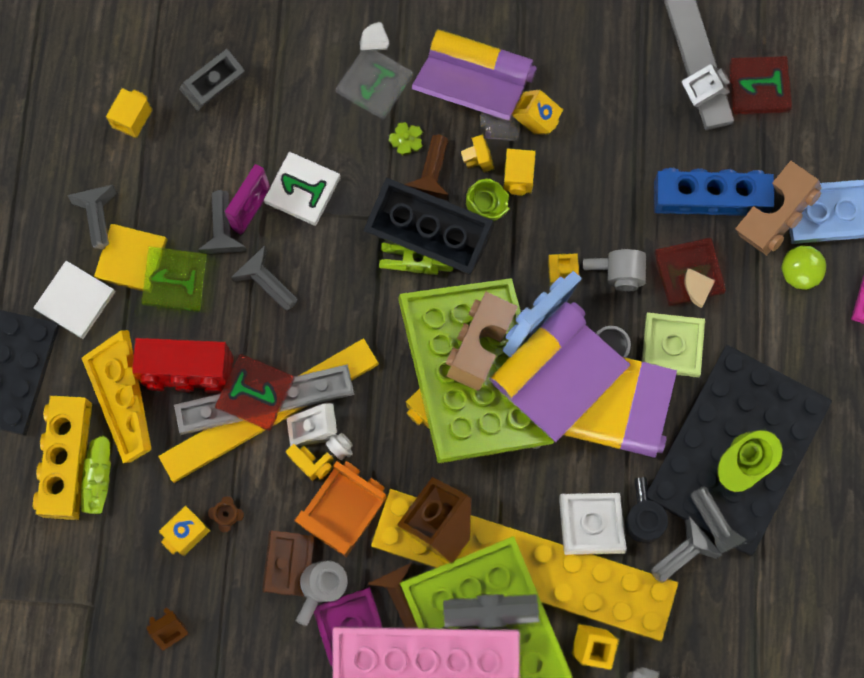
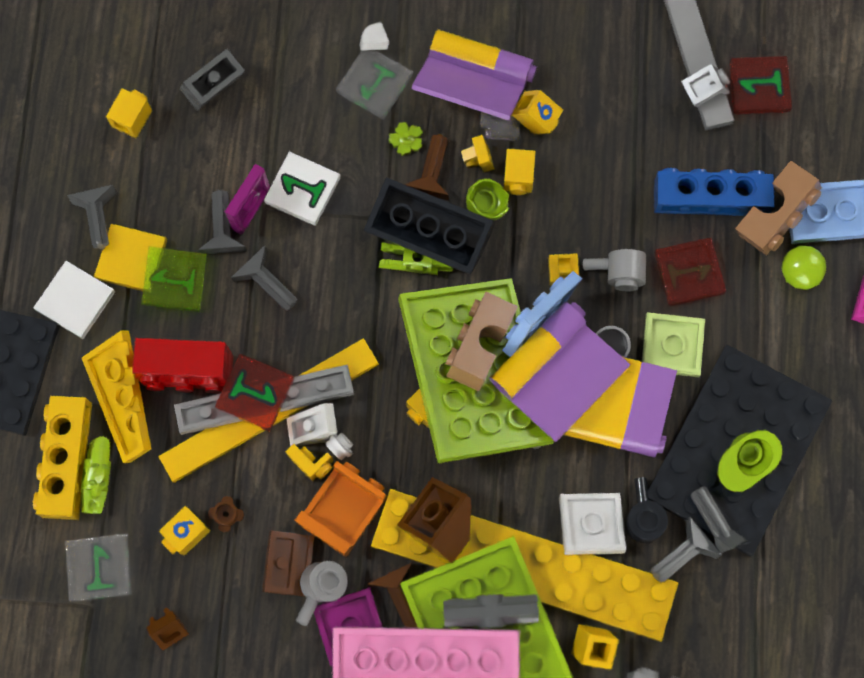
(98, 568): none -> clear tile
(697, 286): tan tile -> none

